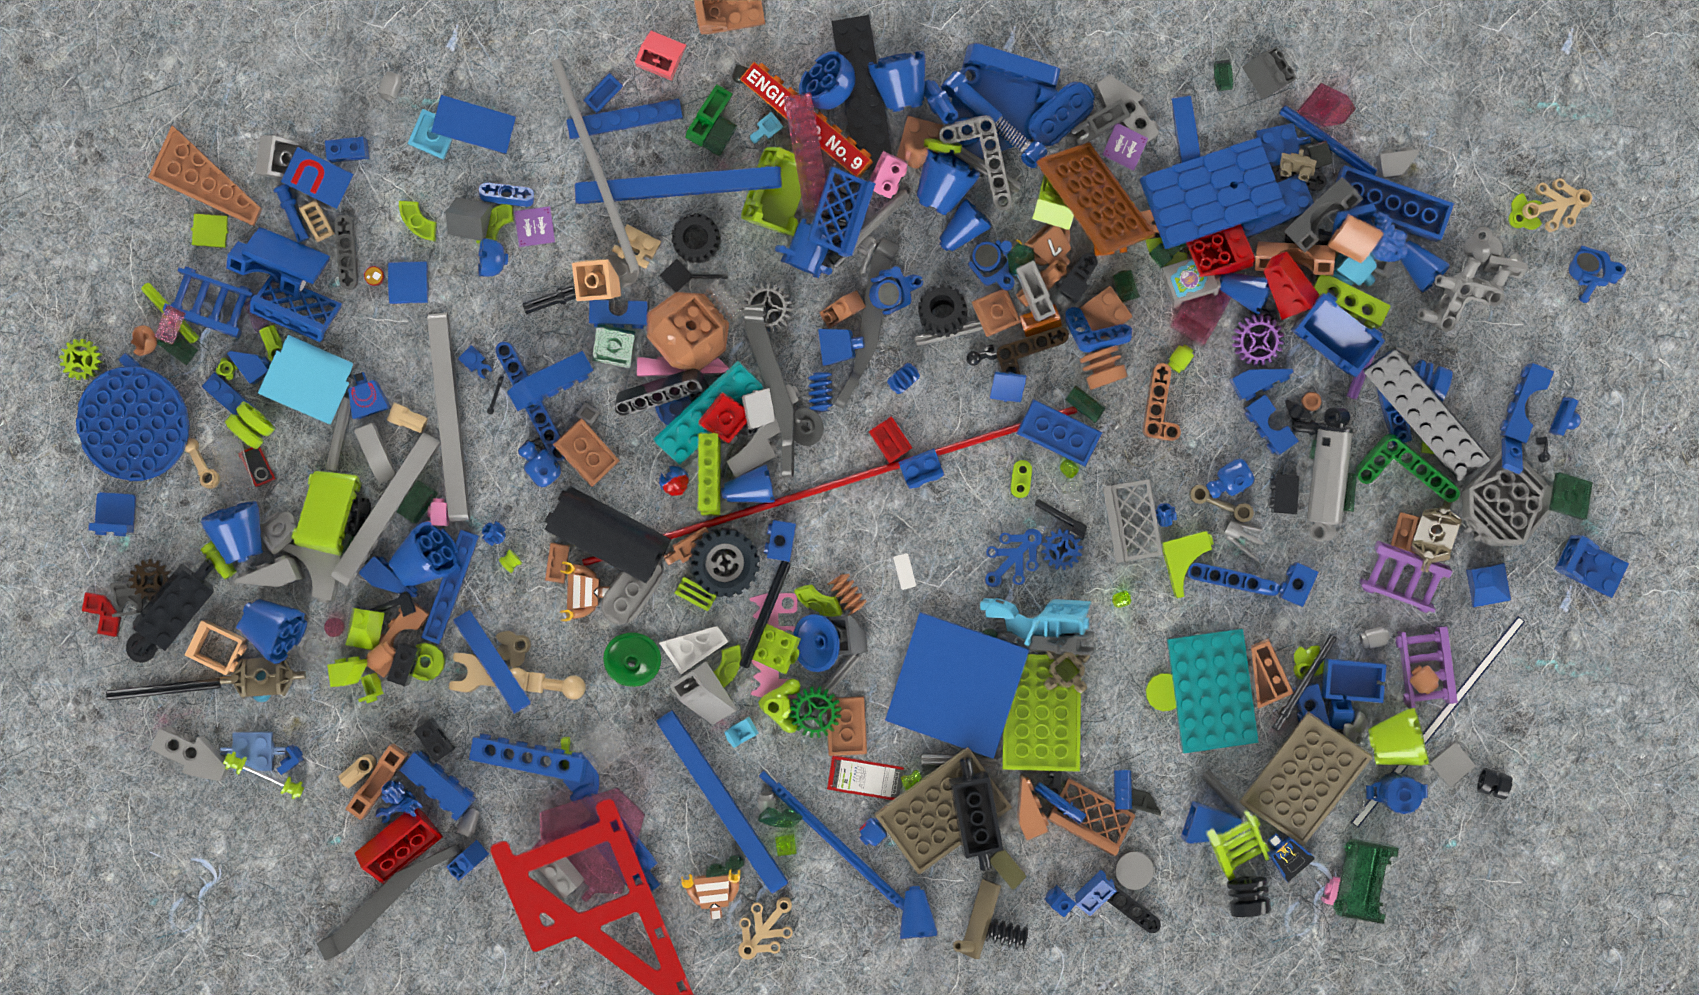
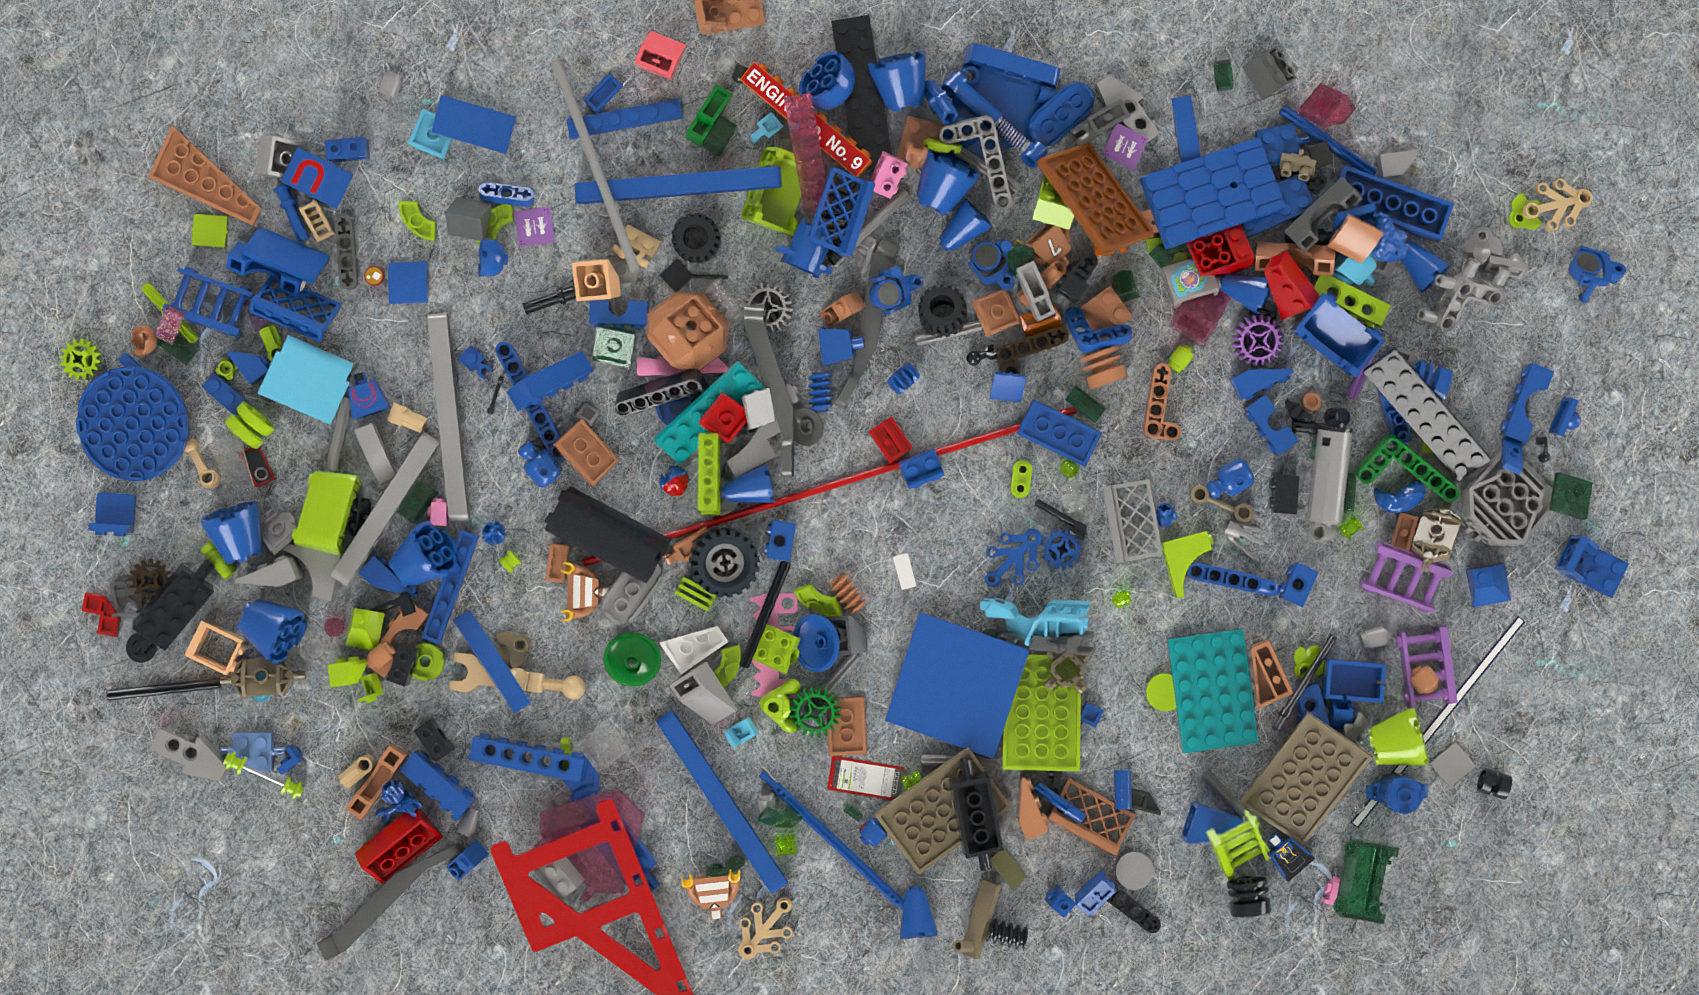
(853, 812): none -> clear green tile
(1091, 714): none -> blue plate
(1350, 528): none -> clear neon green bush
(1402, 501): none -> blue animal

